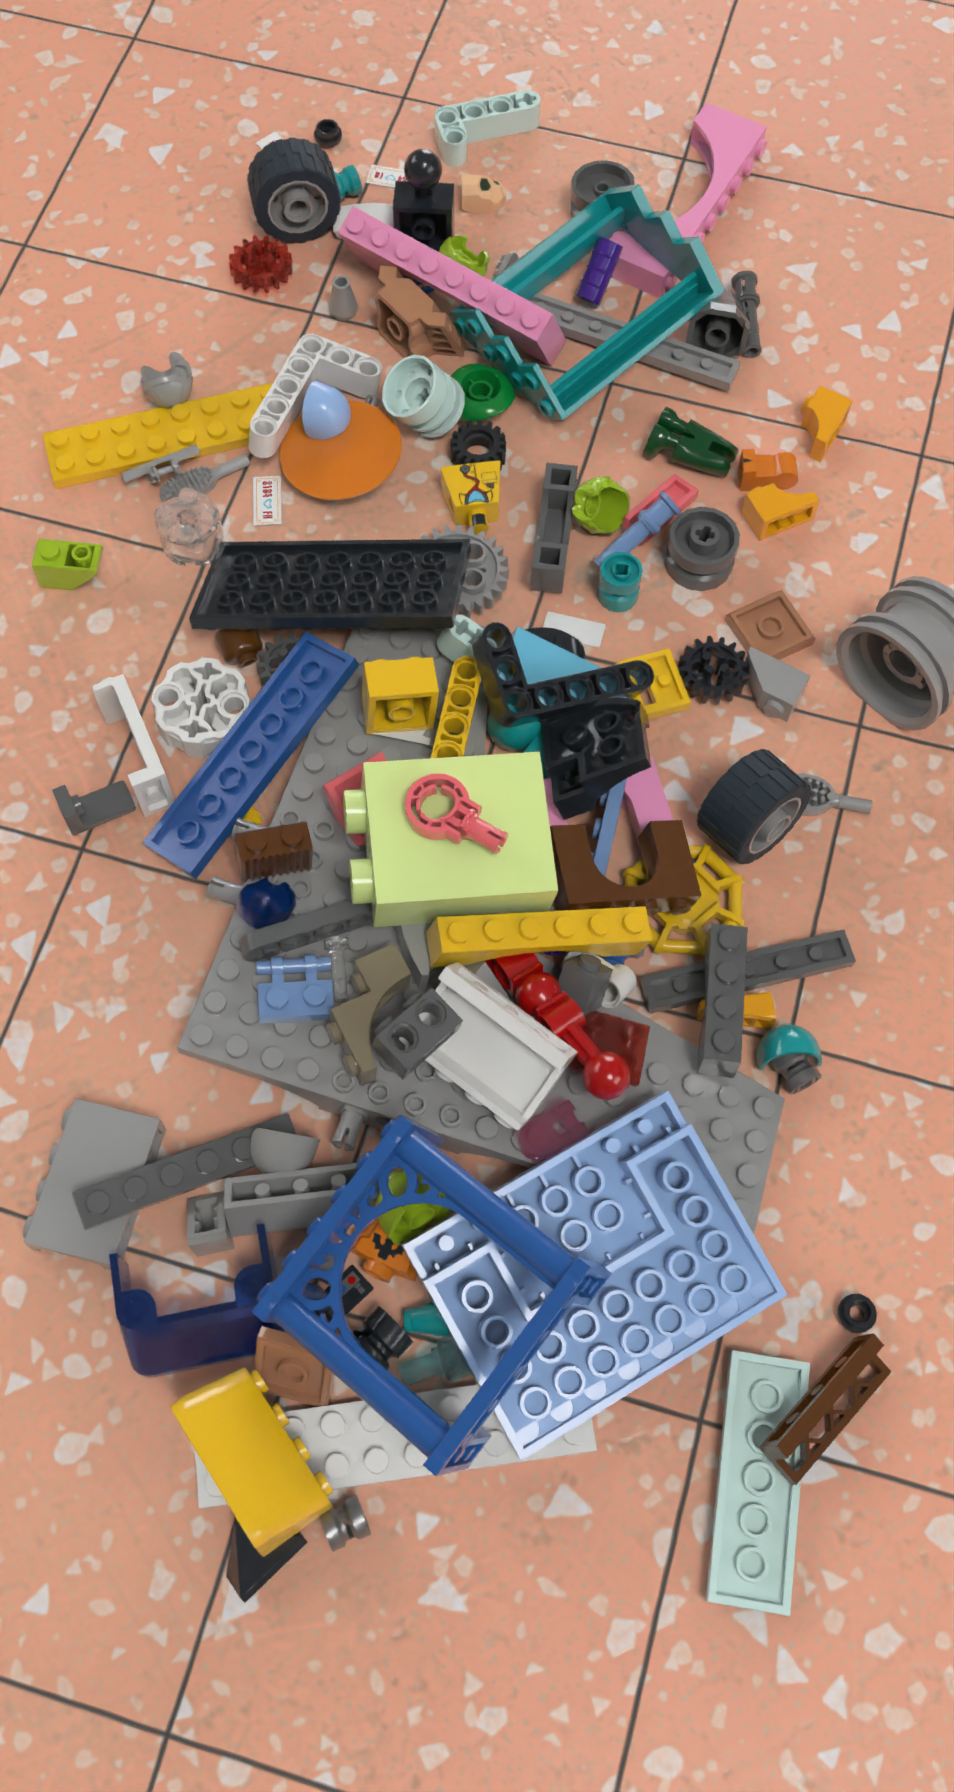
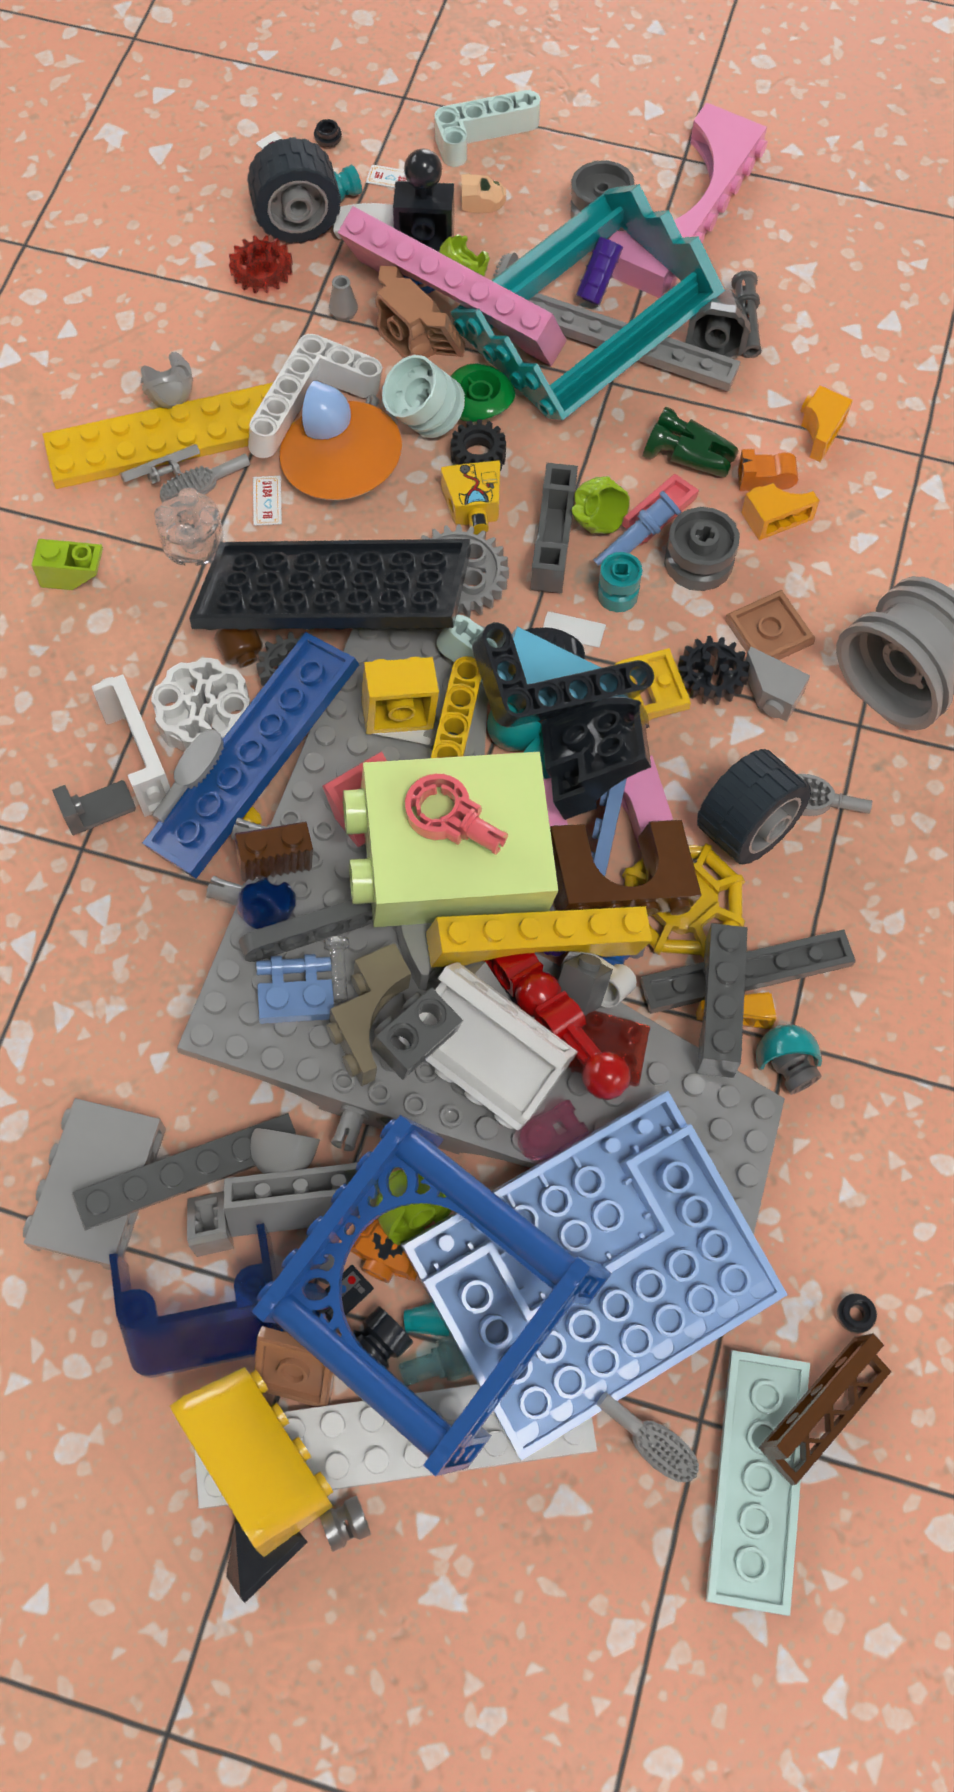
(191, 769): none -> light grey piece
(654, 1442): none -> light grey piece

